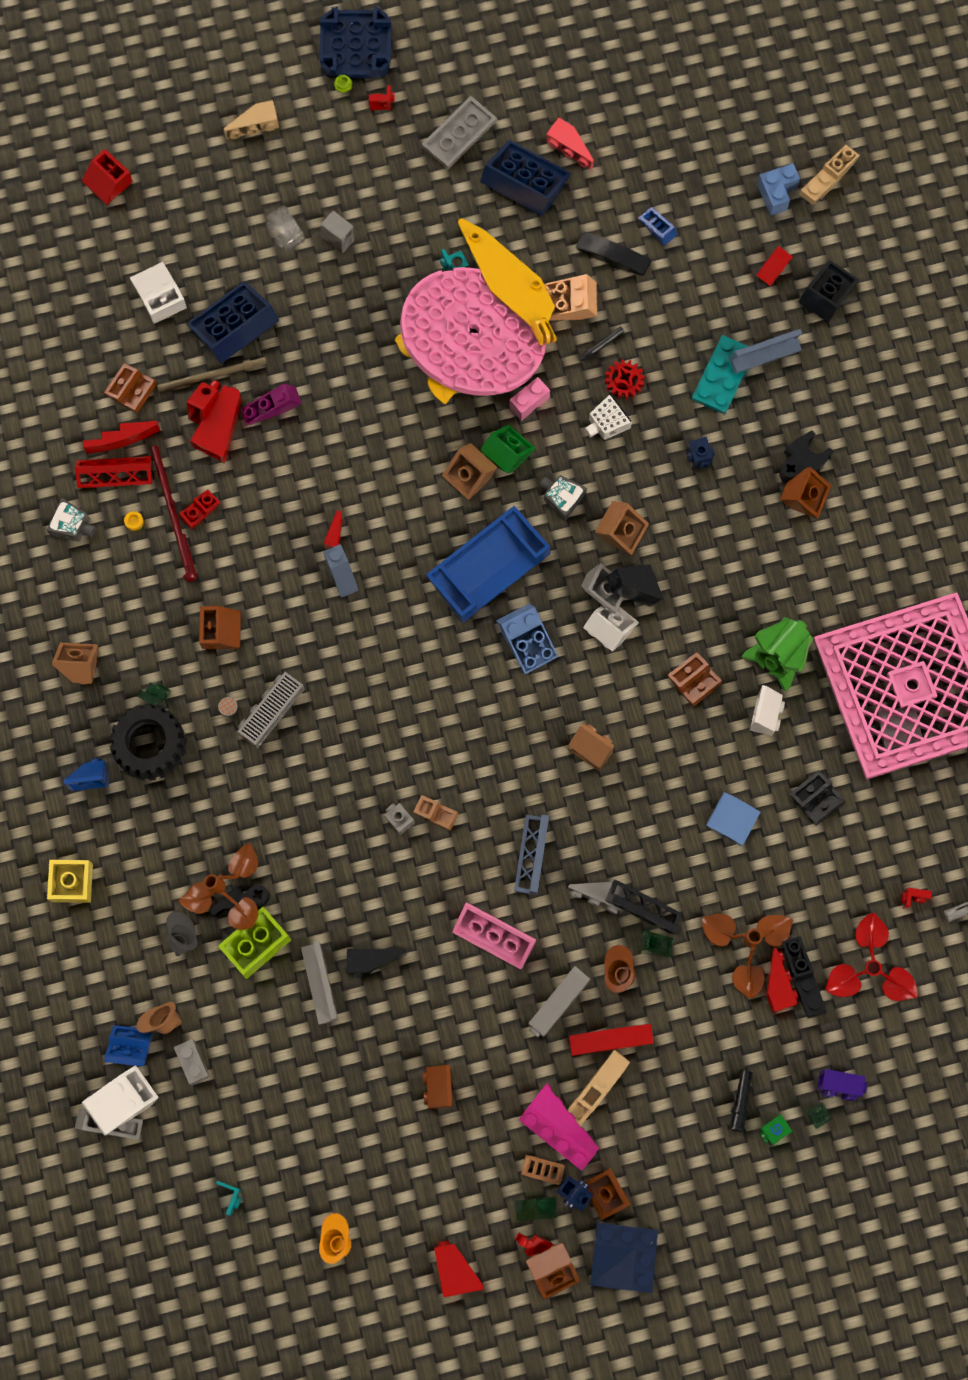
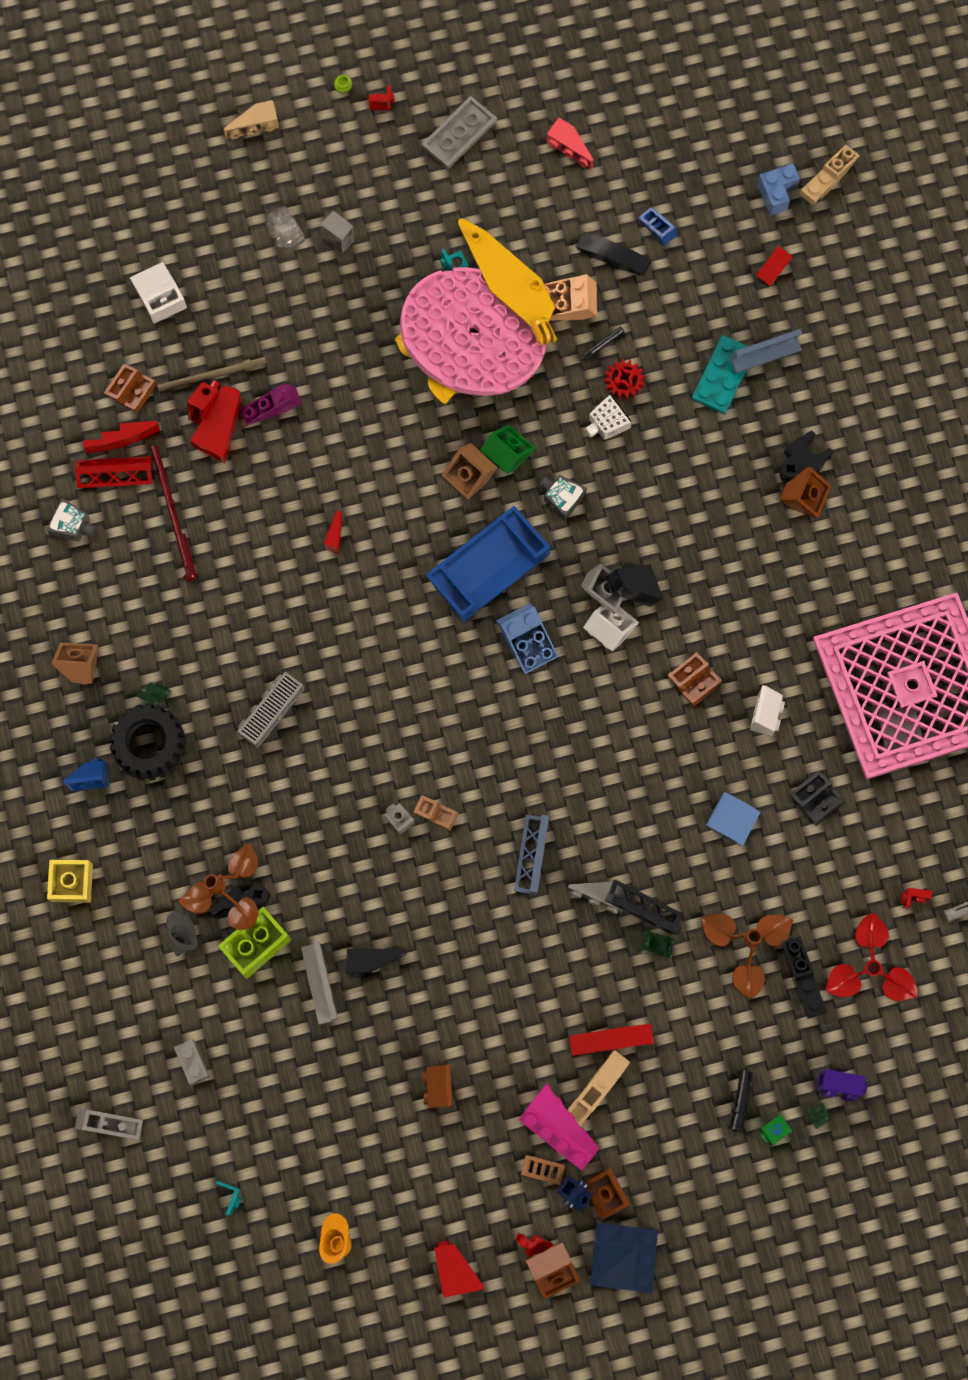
(106, 177): red slope -> none
(120, 1100): white slope -> none
(128, 1046): blue slope -> none
(133, 521): yellow tile -> none
(159, 1019): medium nougat piece -> none
(200, 509): red slope -> none
(219, 628): dark orange slope -> none
(228, 707): tile -> none
(233, 321): dark blue slope -> none
(340, 570): sand blue slope -> none
(355, 43): dark blue plate -> none
(494, 936): bright pink slope -> none
(524, 177): dark blue slope -> none
(529, 398): bright pink brick -> none
(536, 1209): clear green slope -> none
(558, 1002): light grey slope -> none
(591, 746): medium nougat slope -> none
(619, 968): dark orange piece -> none
(622, 527): medium nougat slope -> none
(700, 453): dark blue brick -> none
(779, 990): red slope -> none
(781, 649): bright green brick -> none
(828, 291): black slope -> none

